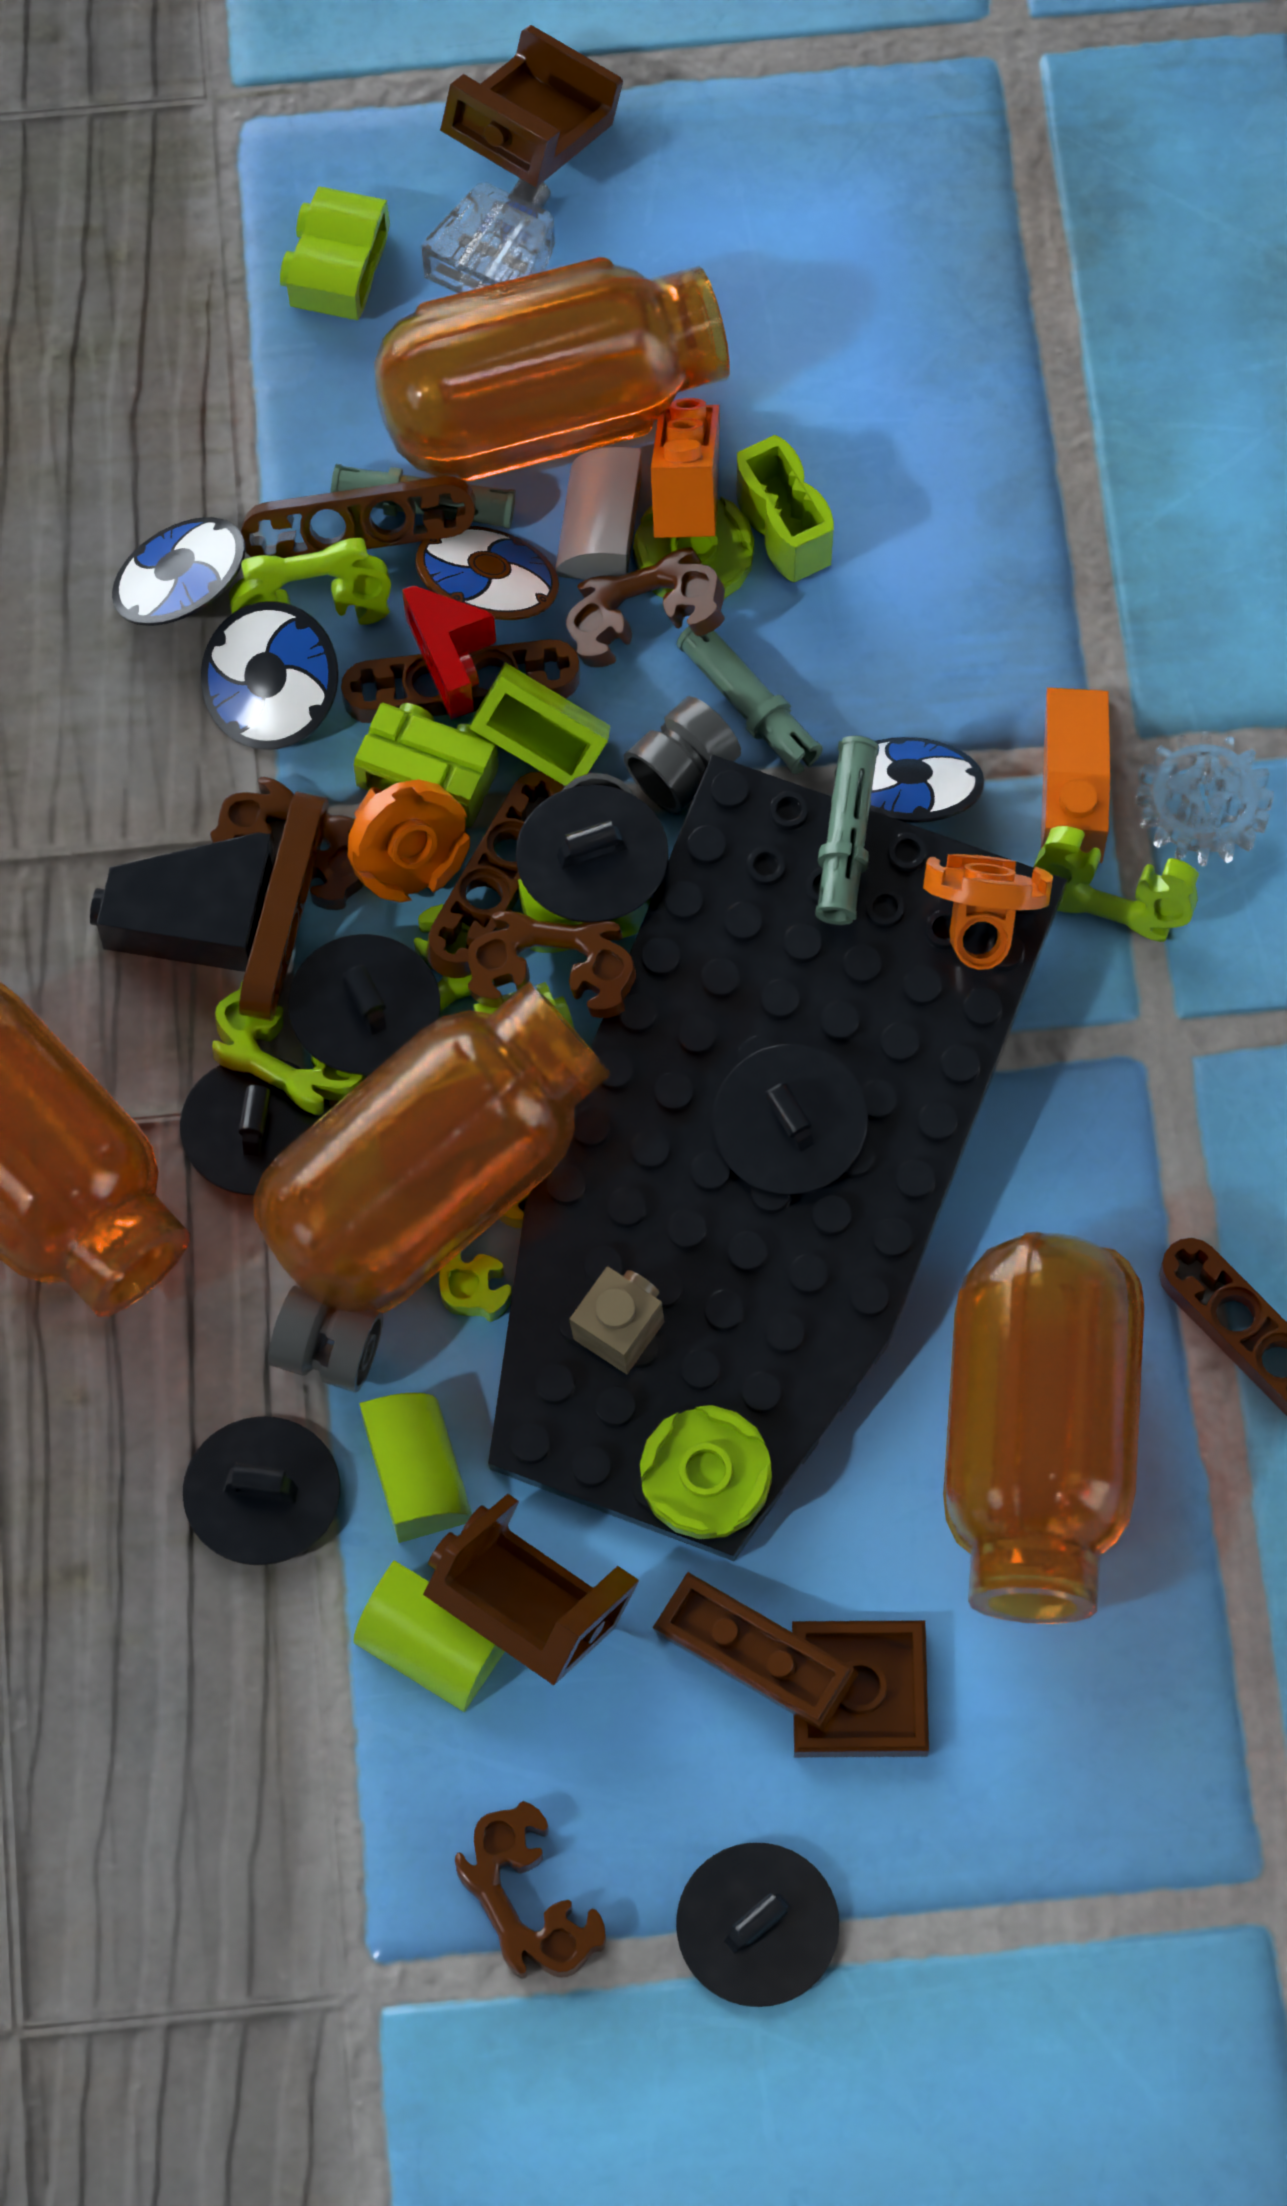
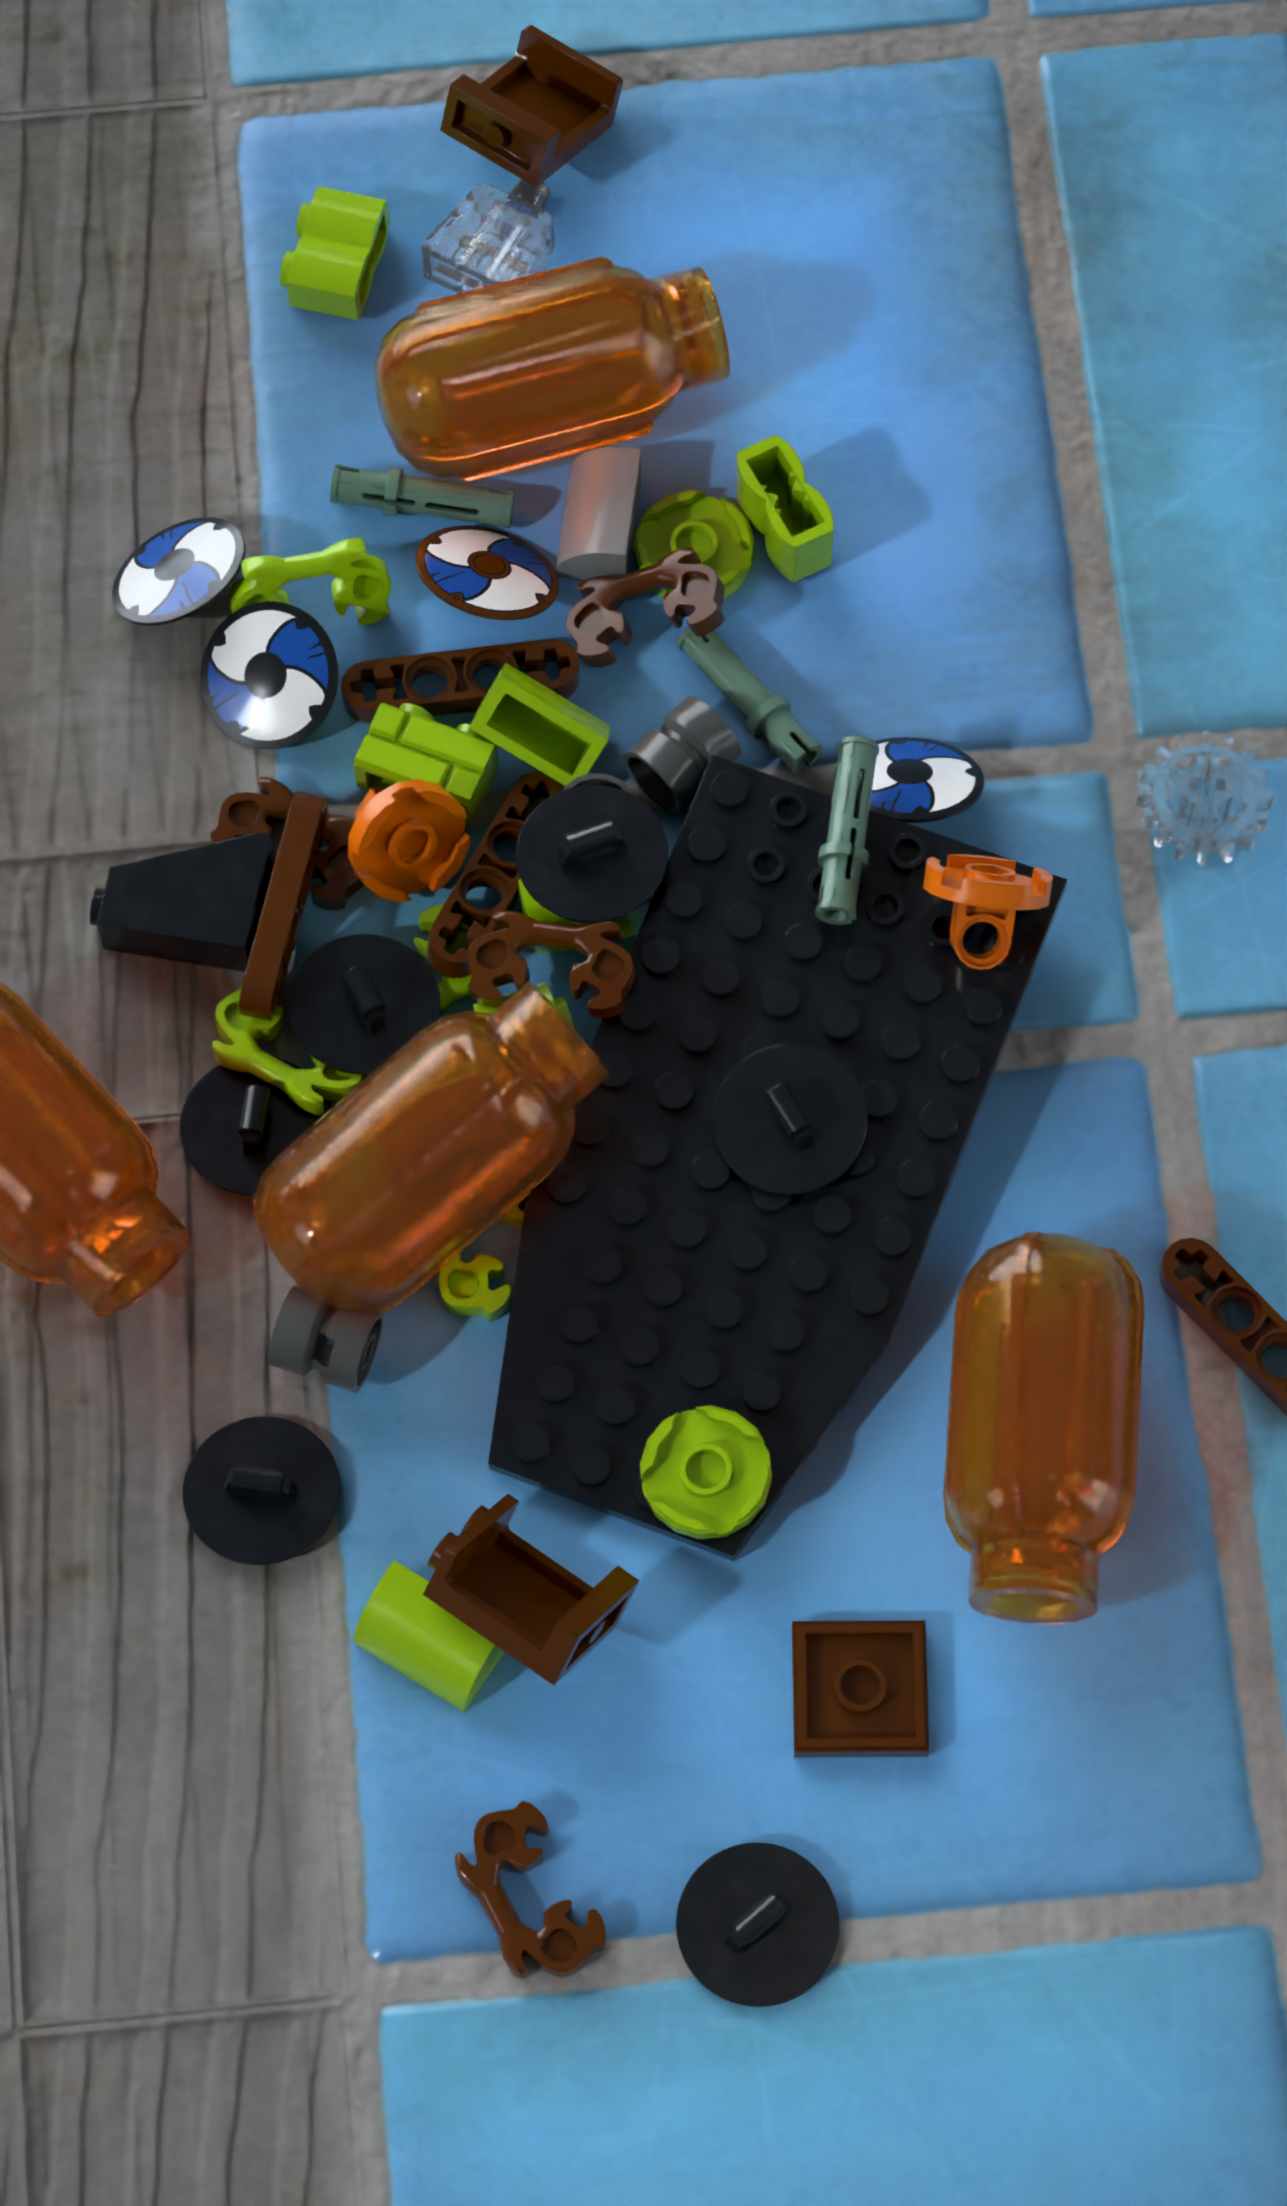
(356, 509): reddish brown beam -> none
(415, 1464): lime brick -> none
(446, 636): red slope -> none
(618, 1318): dark tan brick -> none
(686, 470): orange slope -> none
(755, 1651): reddish brown tile -> none
(1077, 765): orange slope -> none
(1161, 900): lime helmet -> none

